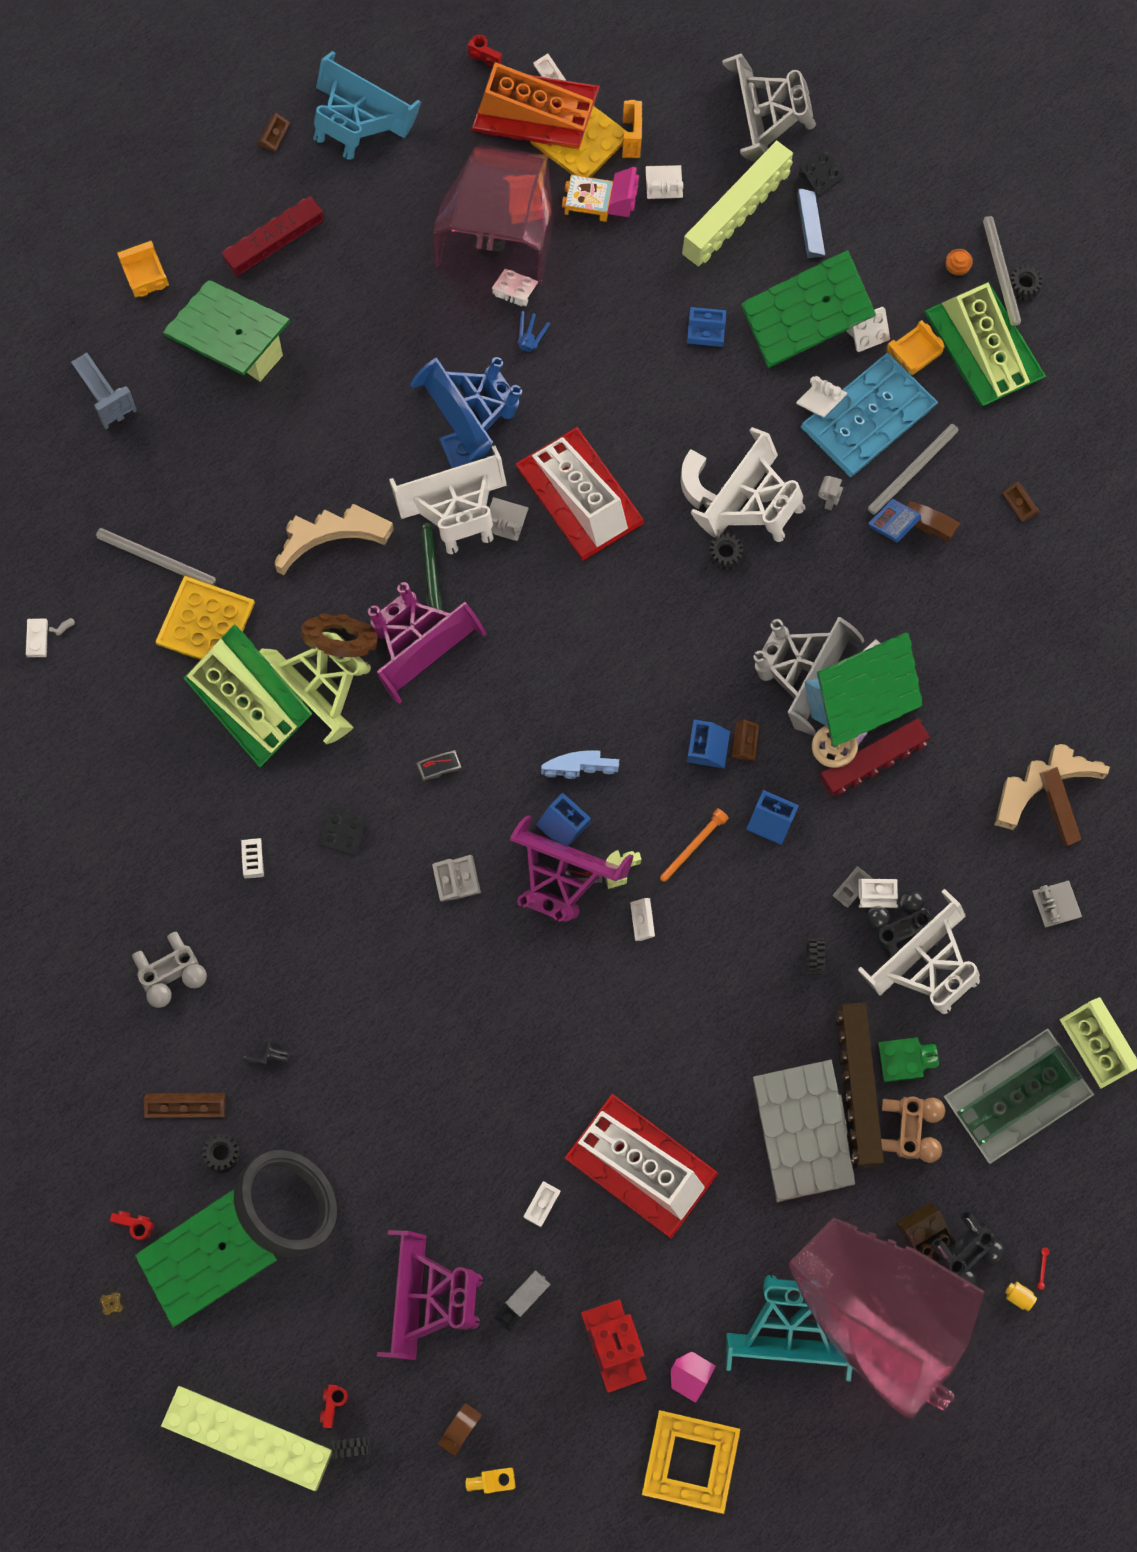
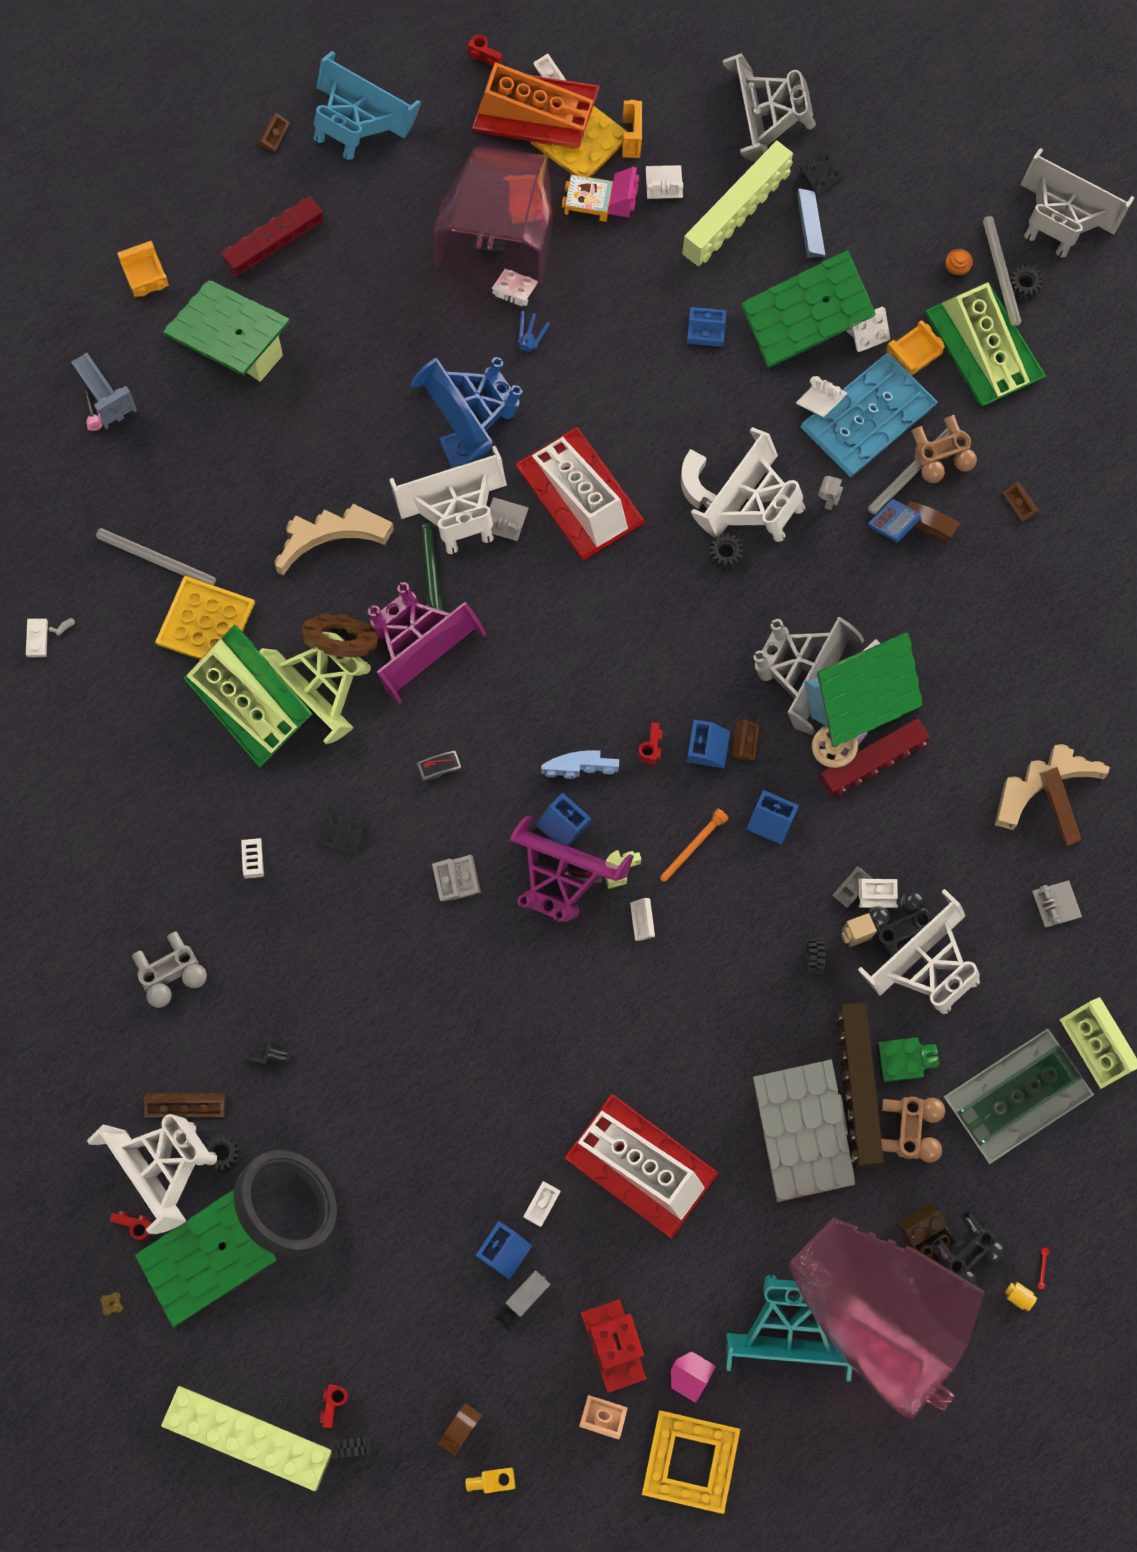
(93, 421): none -> bright pink hinge
(143, 1176): none -> white piece
(409, 1296): magenta piece -> none
(503, 1250): none -> blue slope
(603, 1417): none -> light nougat slope
(655, 736): none -> red plate
(858, 930): none -> tan brick
(943, 448): none -> medium nougat piece
(1069, 204): none -> light grey piece

